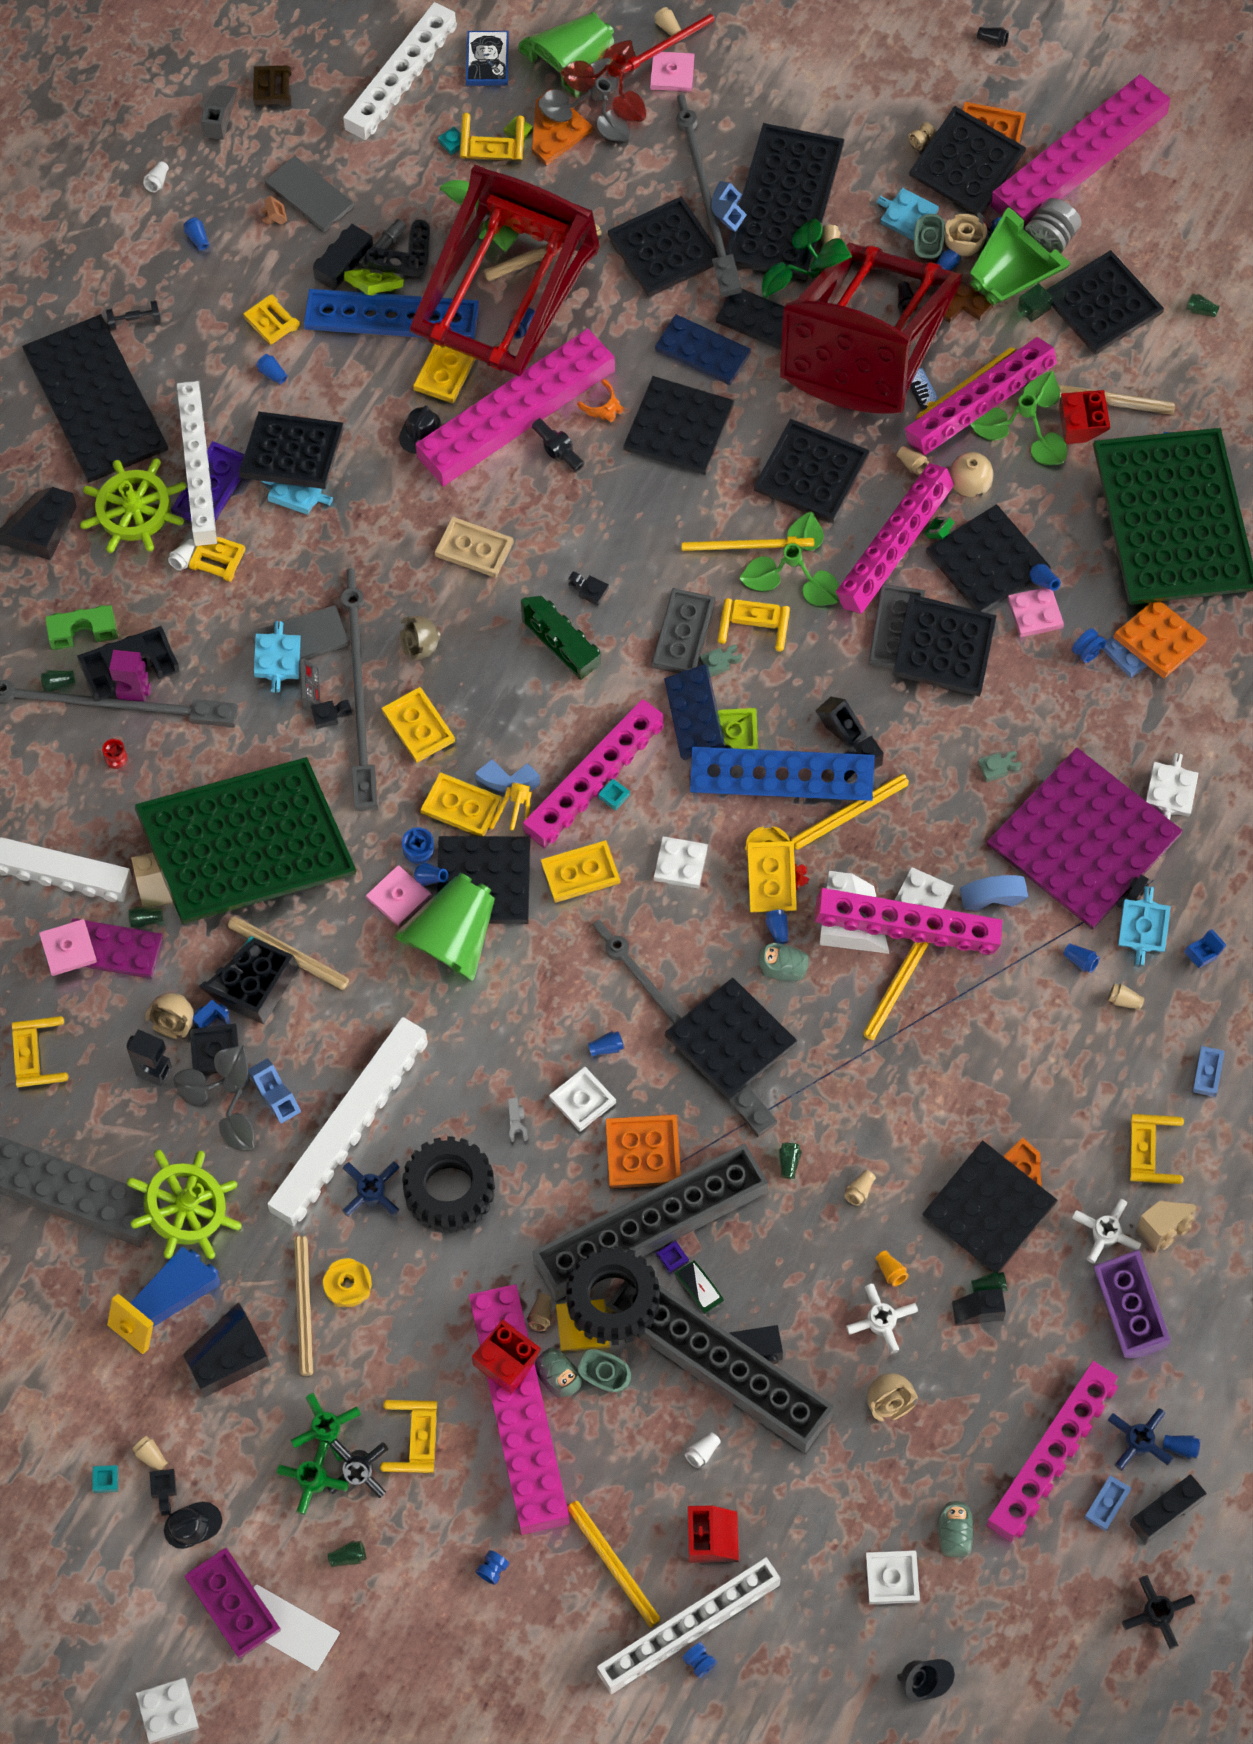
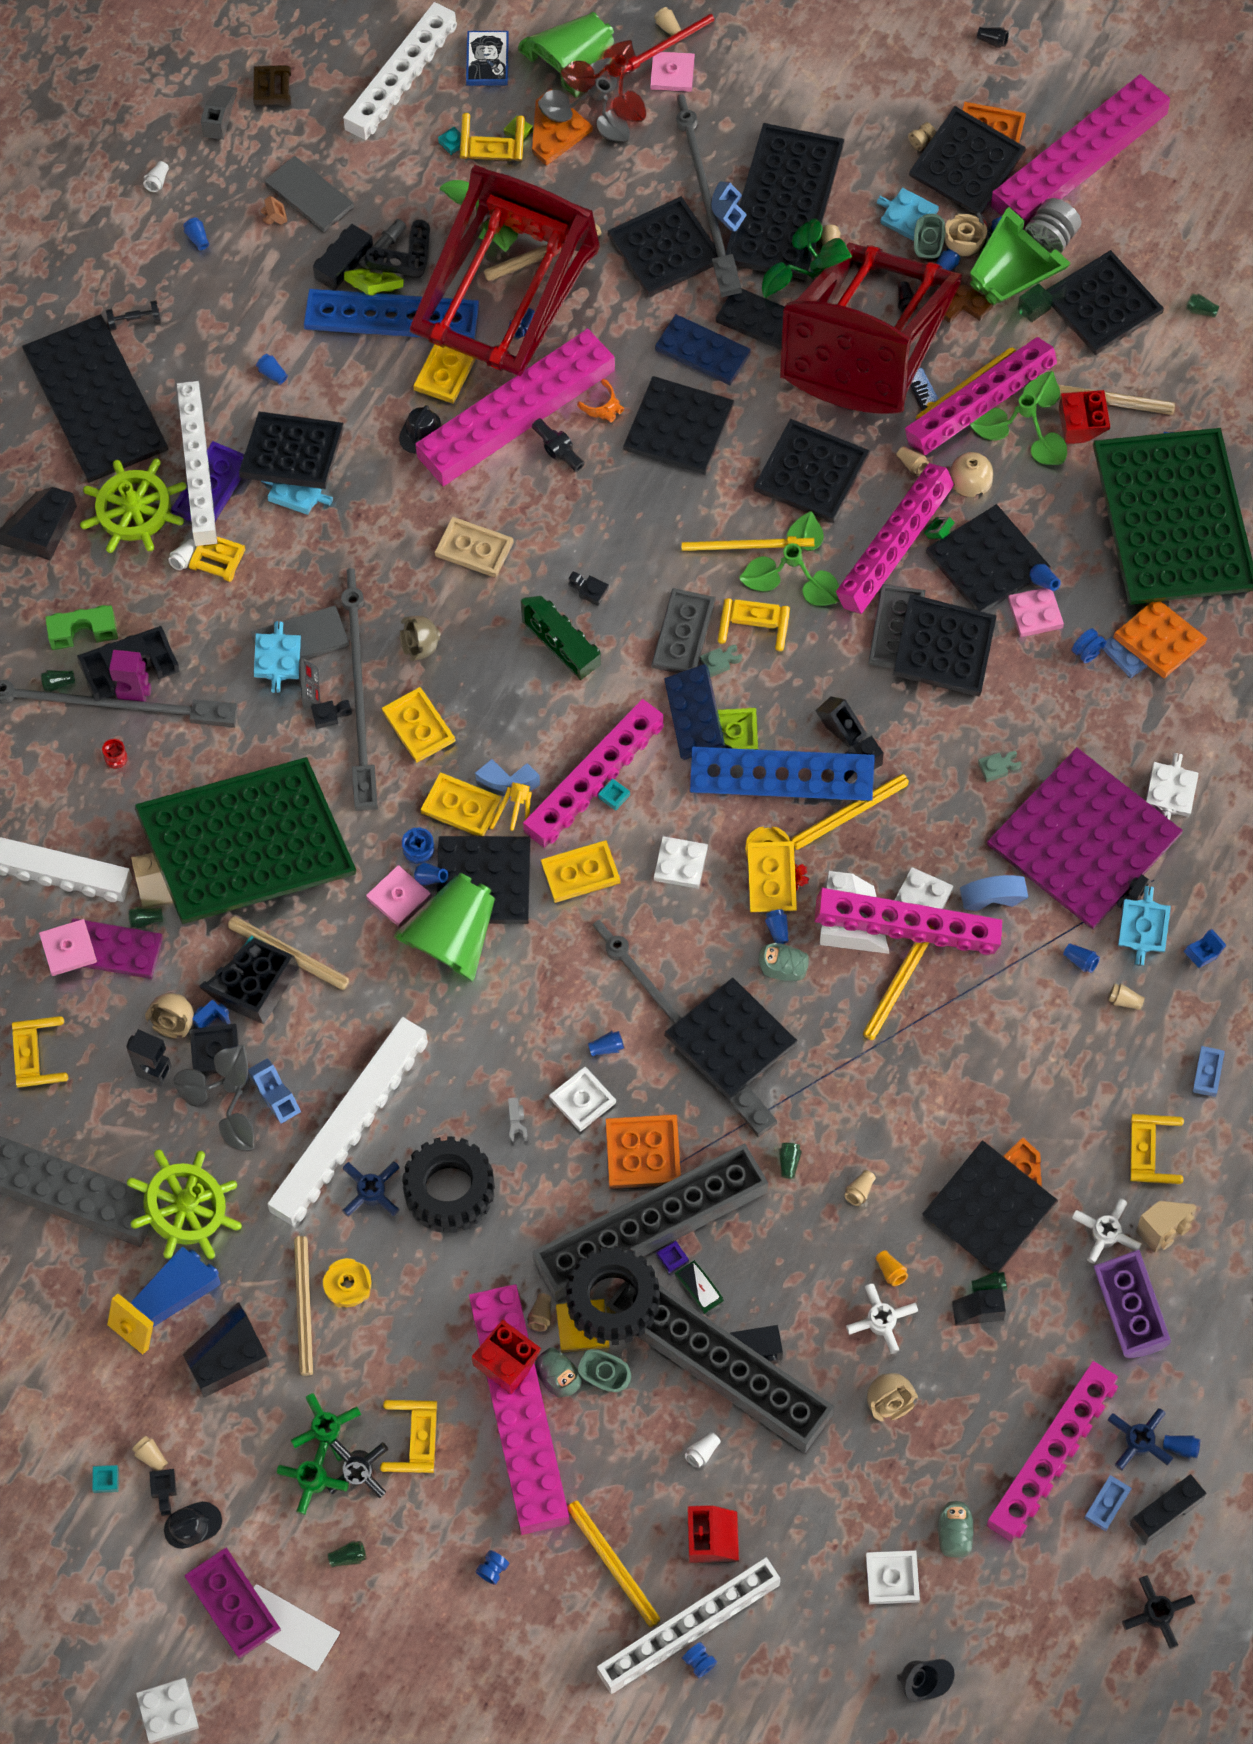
(266, 323): yellow plate -> none

